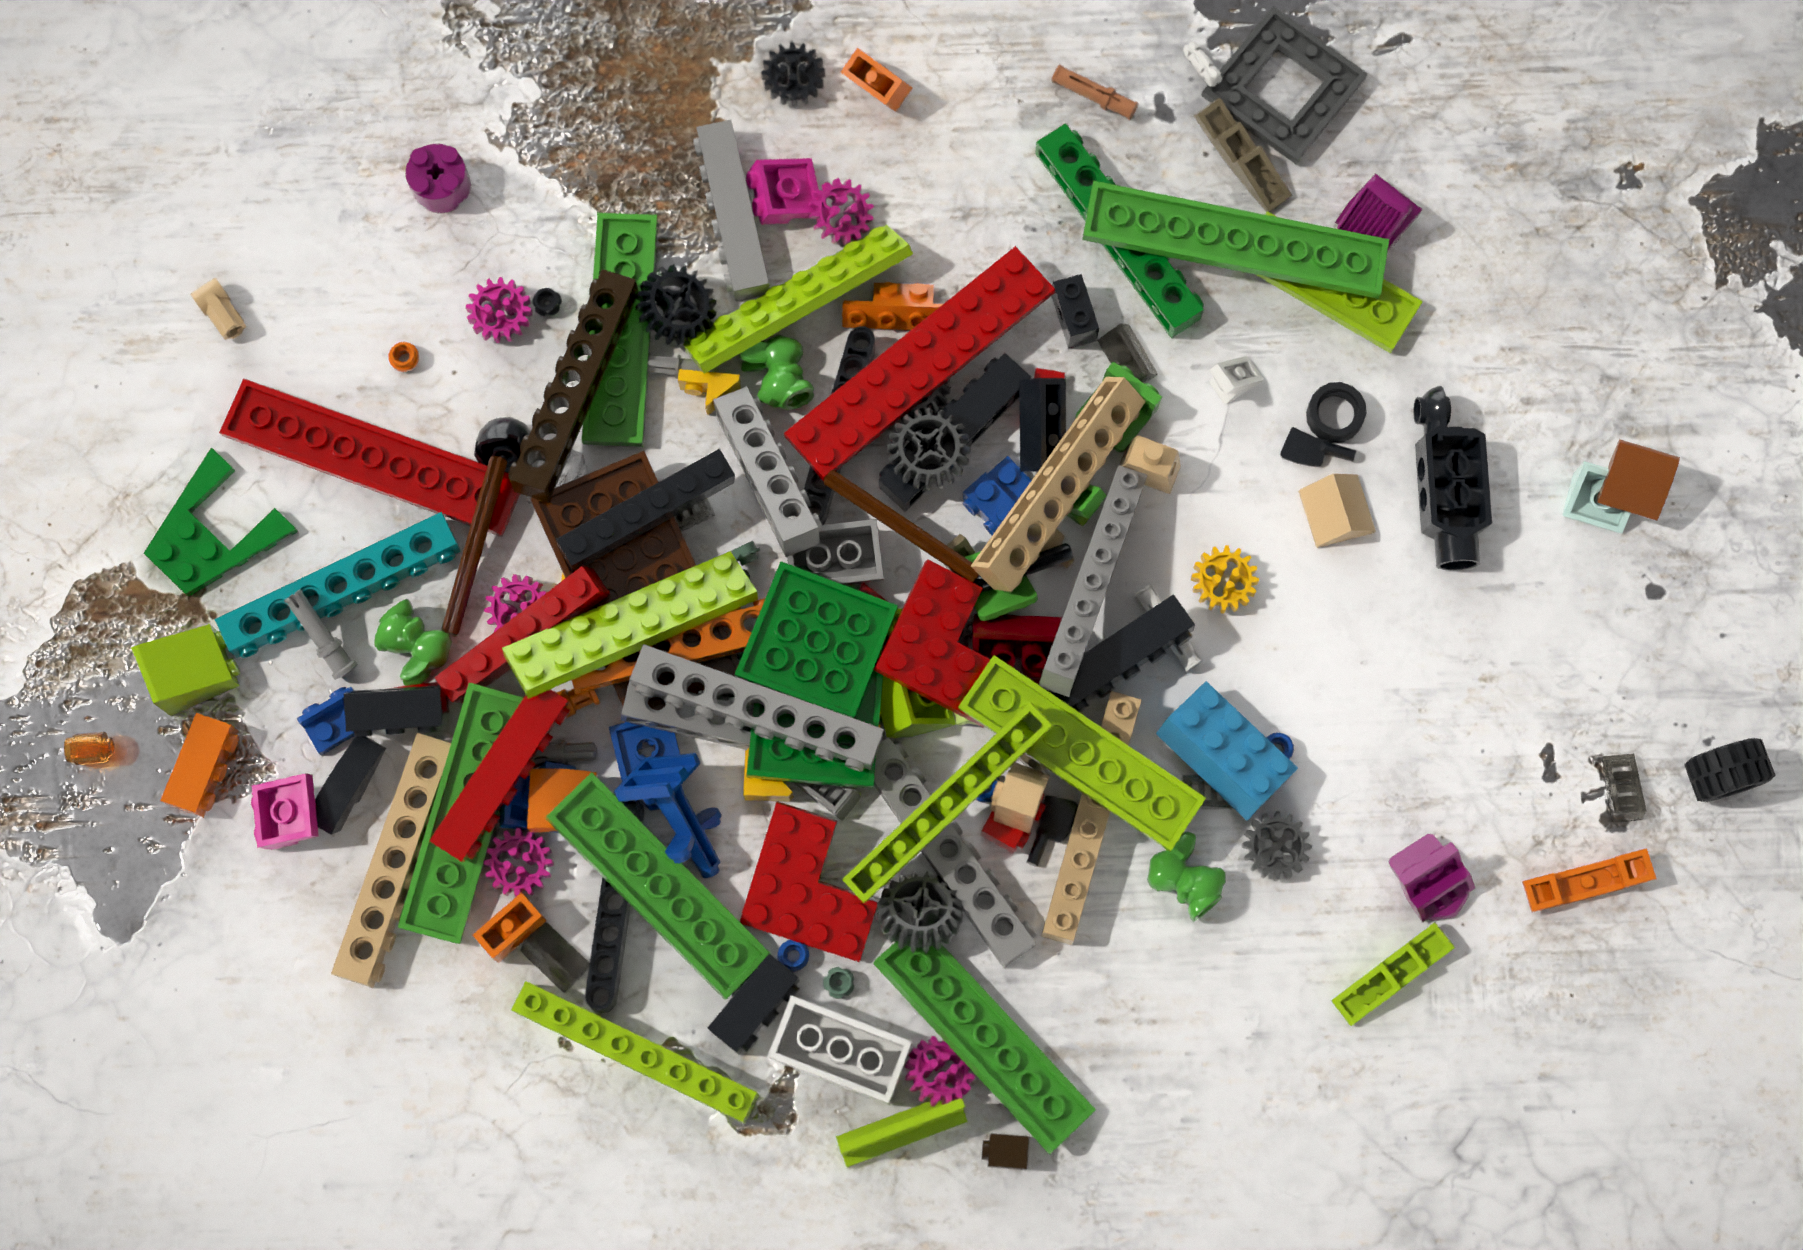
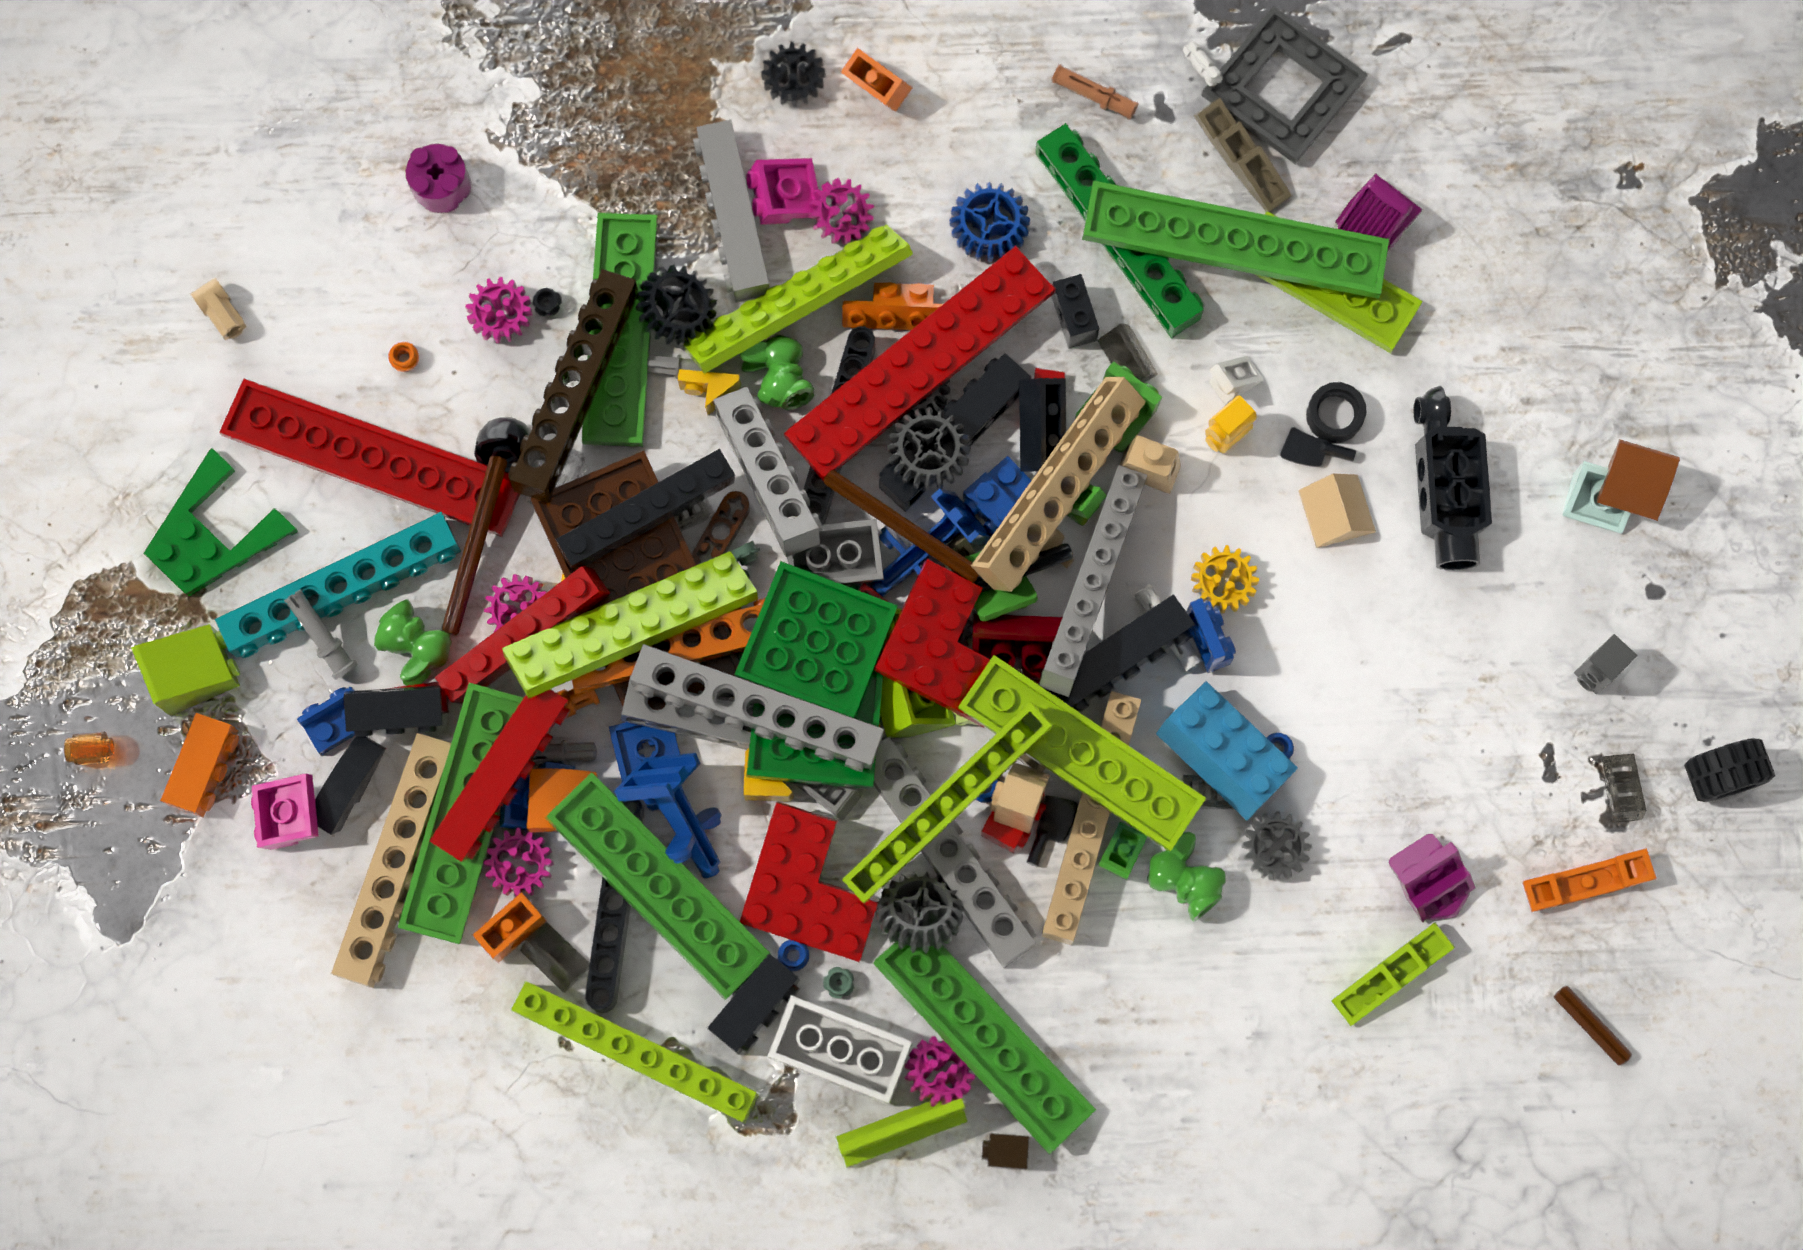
(724, 508): none -> reddish brown beam
(956, 520): none -> blue piece
(978, 218): none -> blue gear
(1123, 850): none -> bright green slope
(1209, 637): none -> blue plate
(1230, 425): none -> yellow brick
(1592, 1025): none -> reddish brown axle
(1604, 664): none -> dark grey brick

